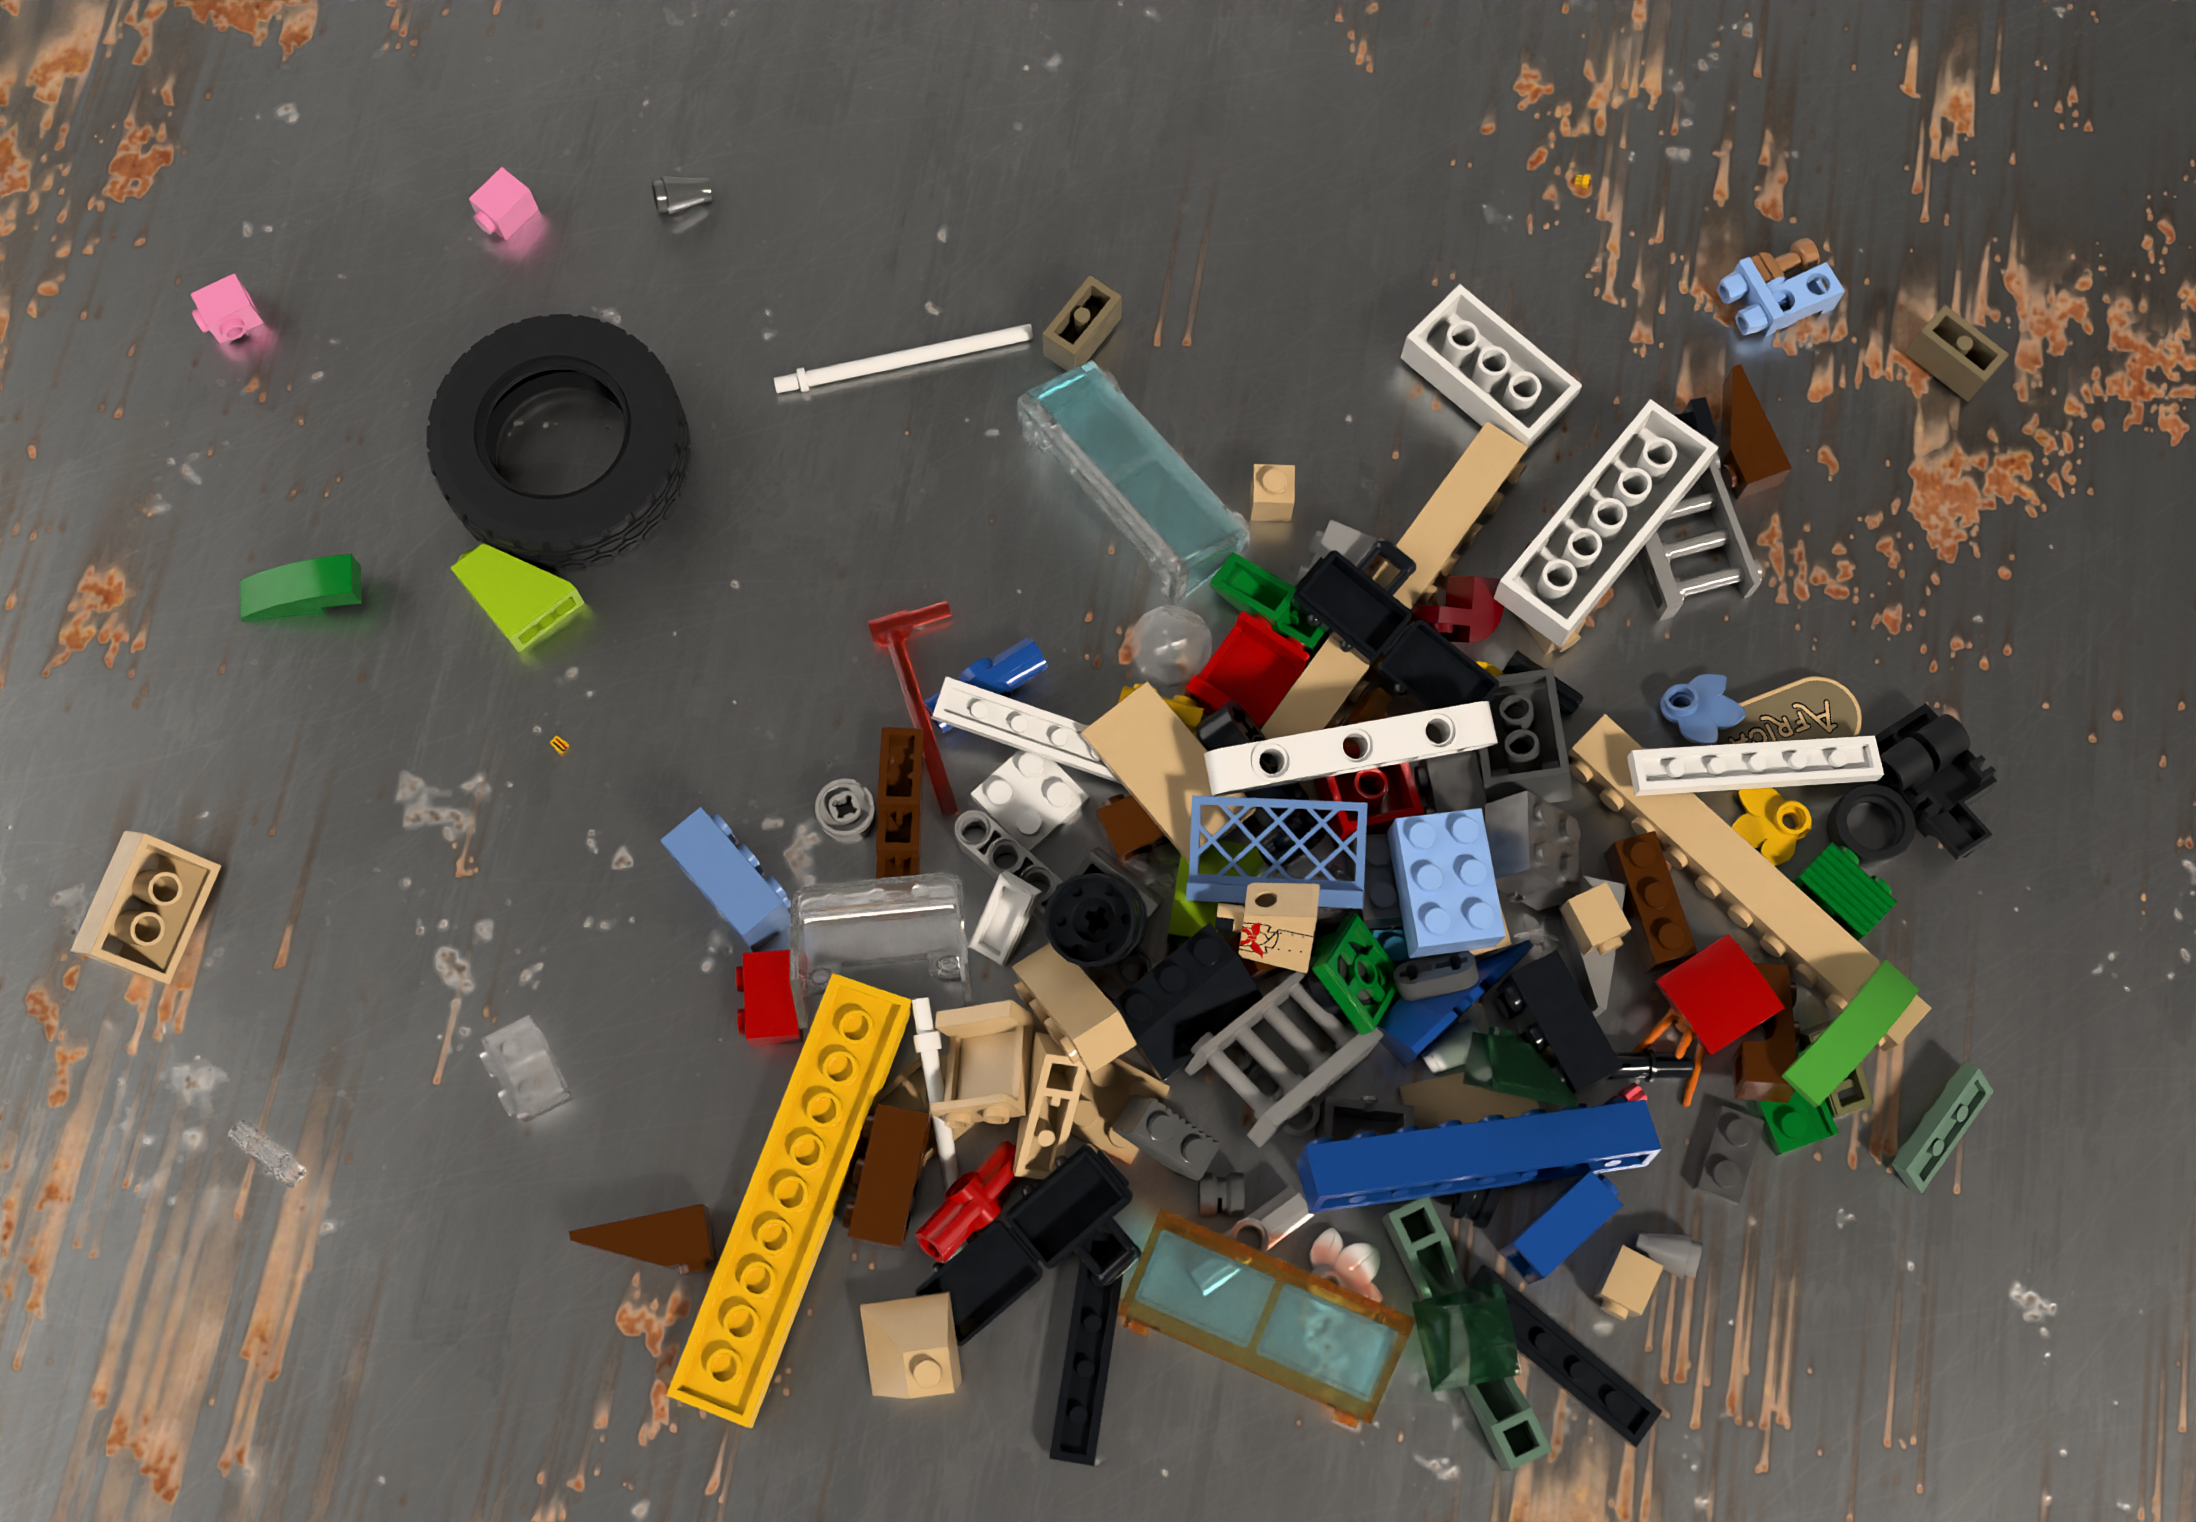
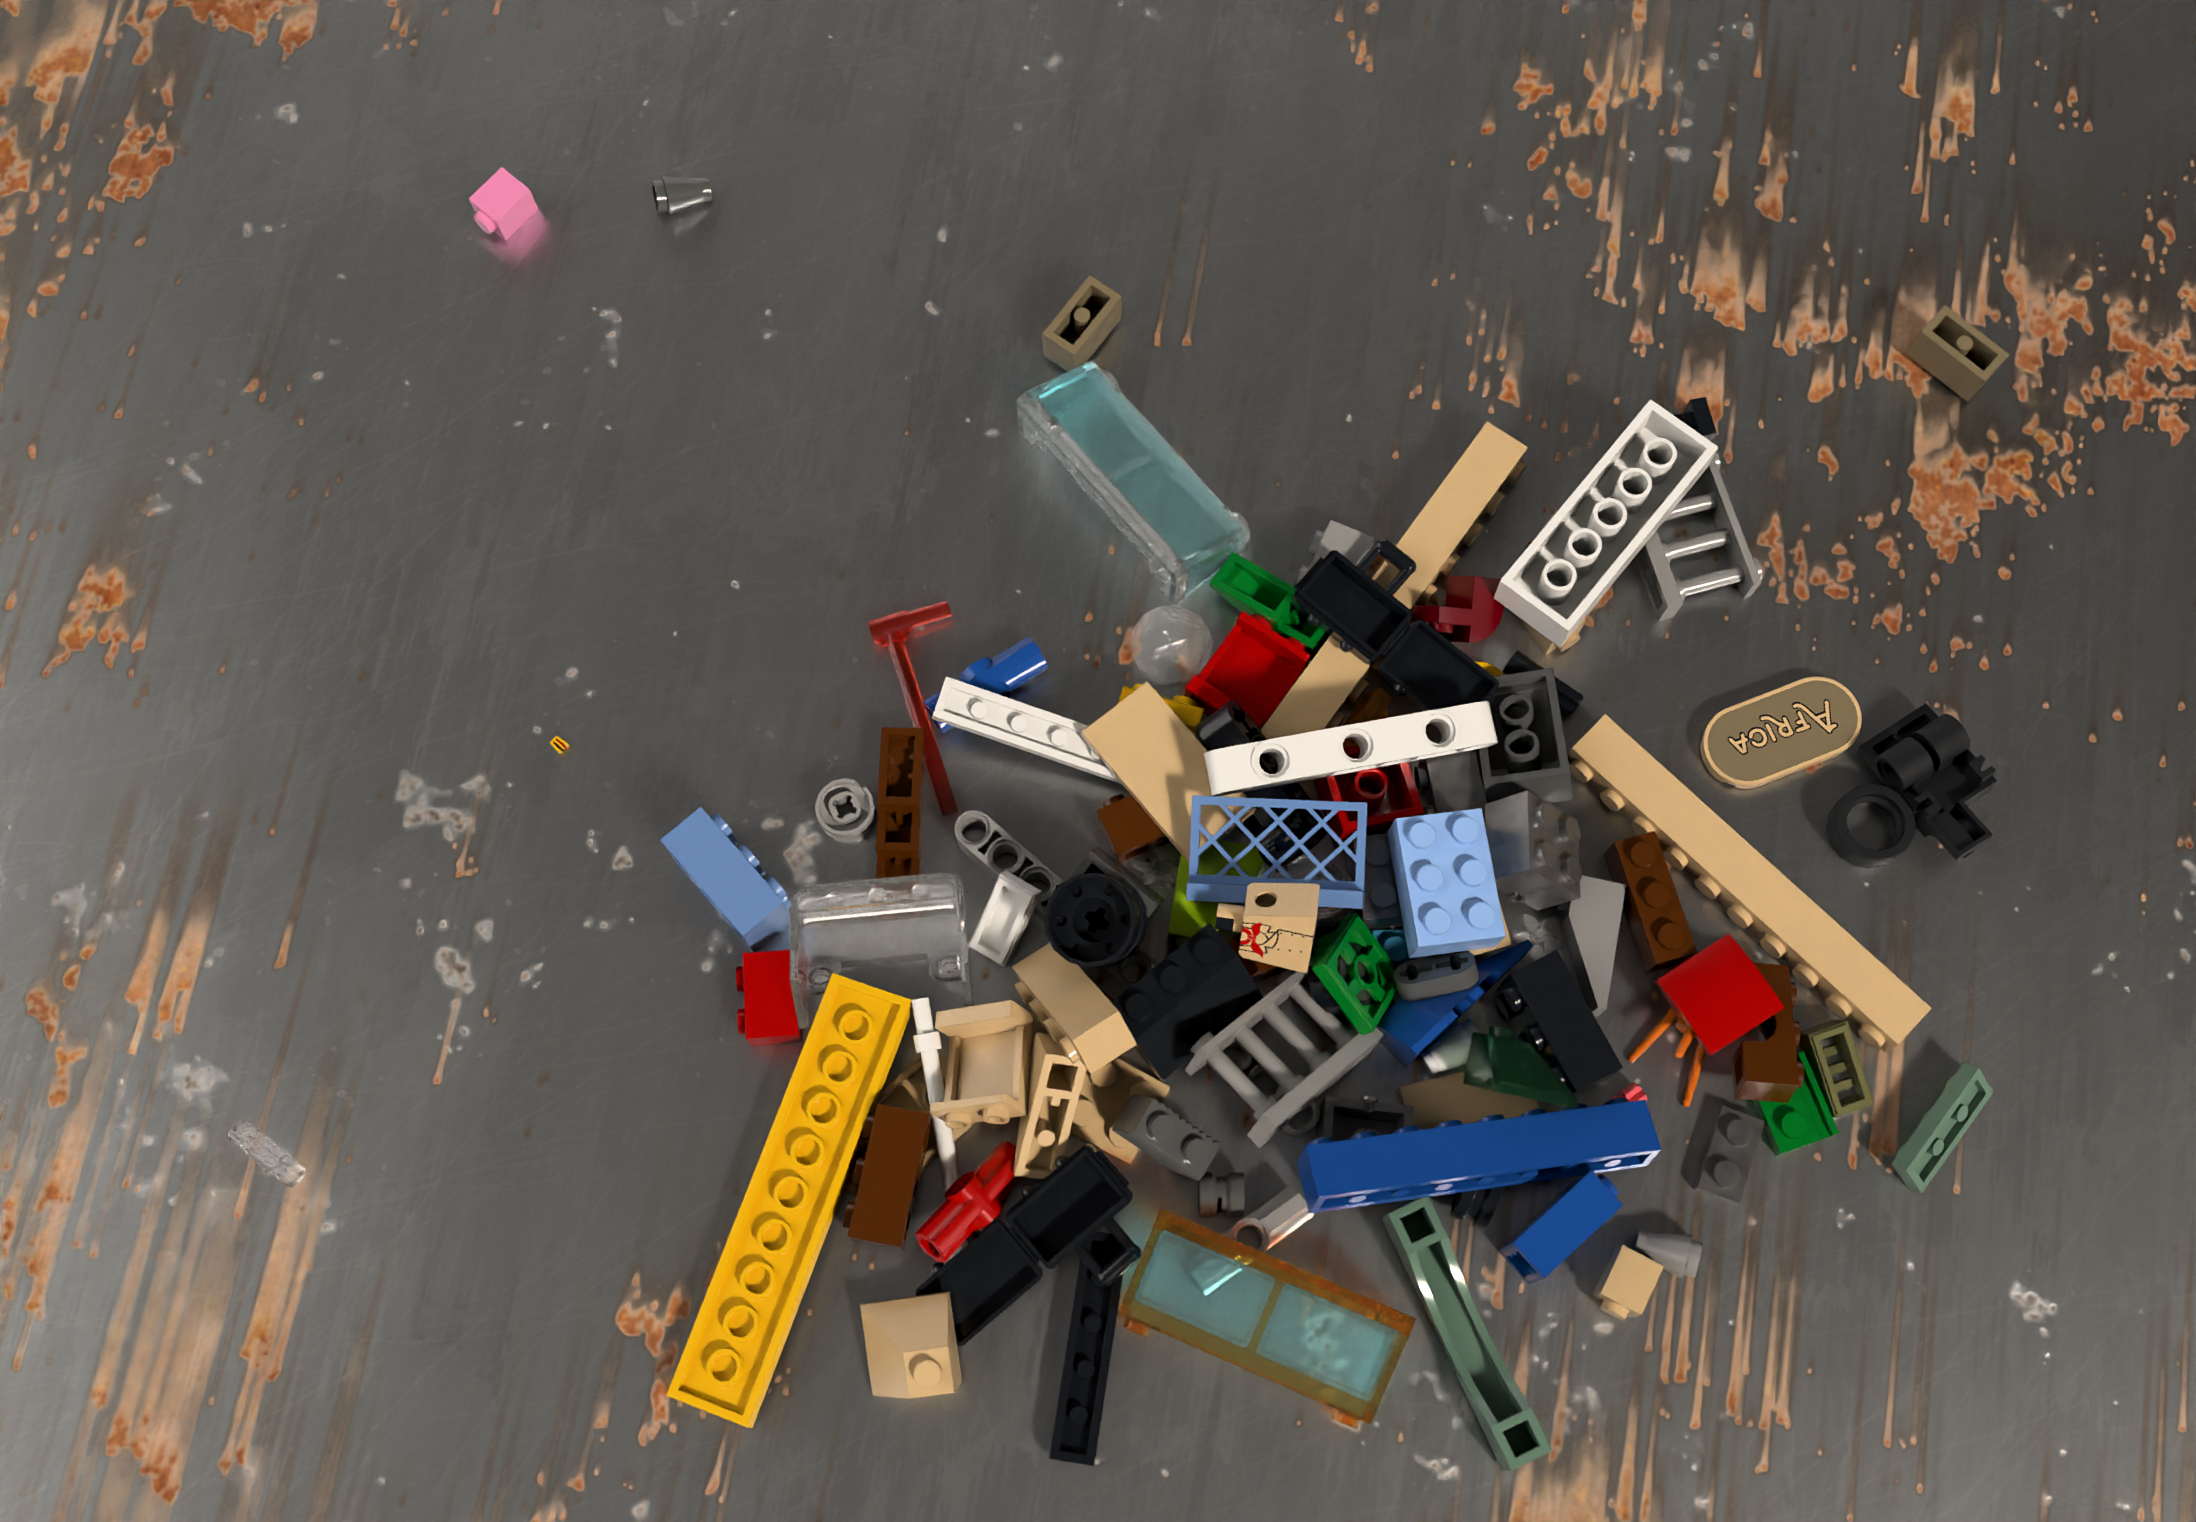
(146, 907): tan slope -> none
(225, 309): bright pink brick -> none
(301, 588): green slope -> none
(515, 594): lime slope -> none
(525, 1069): clear brick -> none
(544, 358): black tyre -> none
(666, 1239): reddish brown slope -> none
(806, 379): white bar -> none
(1030, 798): white plate -> none
(1272, 493): tan brick -> none
(1346, 1266): plate -> none
(1467, 1337): clear green slope -> none
(1489, 368): white brick -> none
(1573, 1365): black plate -> none
(1583, 180): yellow piece -> none
(1596, 920): tan brick -> none
(1653, 1065): black axle -> none
(1705, 710): medium blue plate -> none
(1749, 448): reddish brown slope -> none
(1754, 765): white plate -> none
(1764, 826): yellow plate -> none
(1771, 297): light blue hips -> none
(1846, 890): green brick -> none
(1851, 1034): bright green slope -> none

